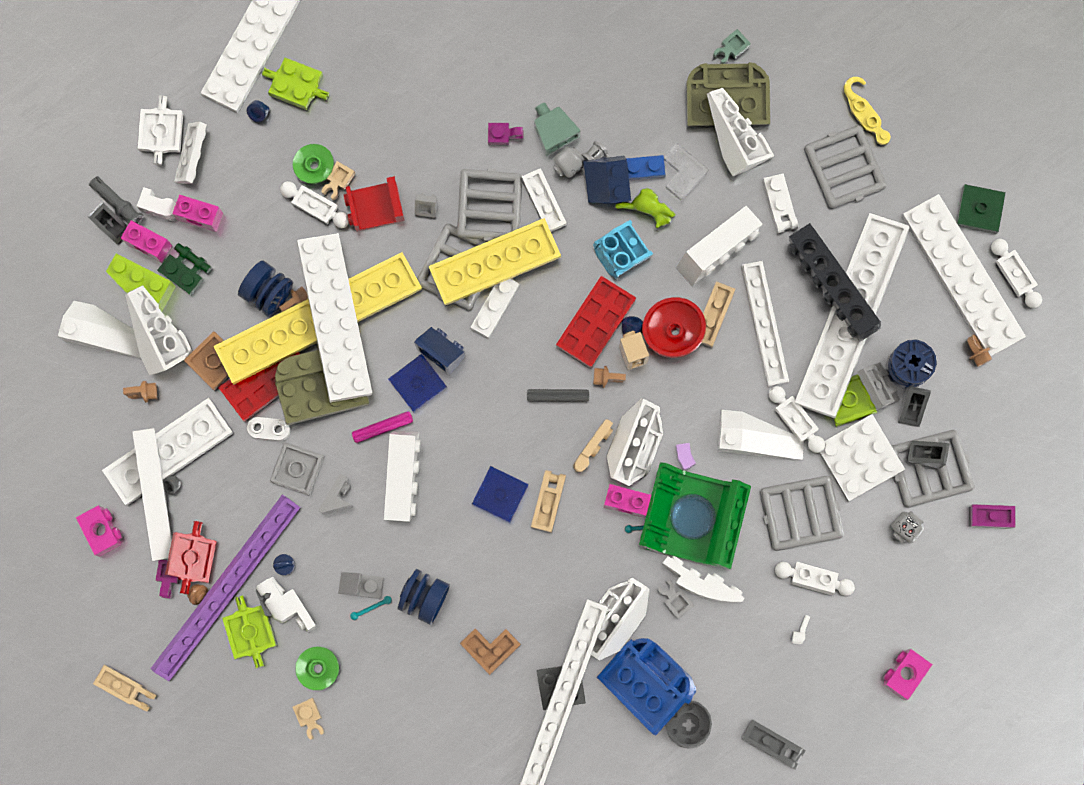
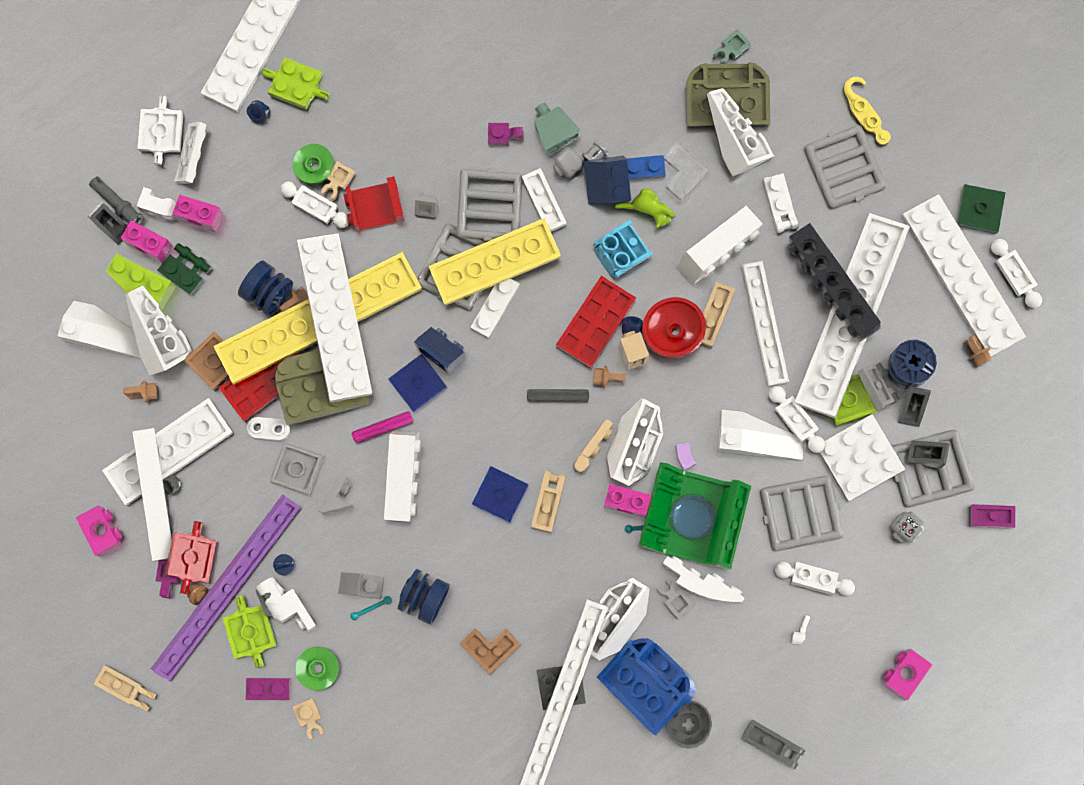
(268, 688): none -> magenta plate

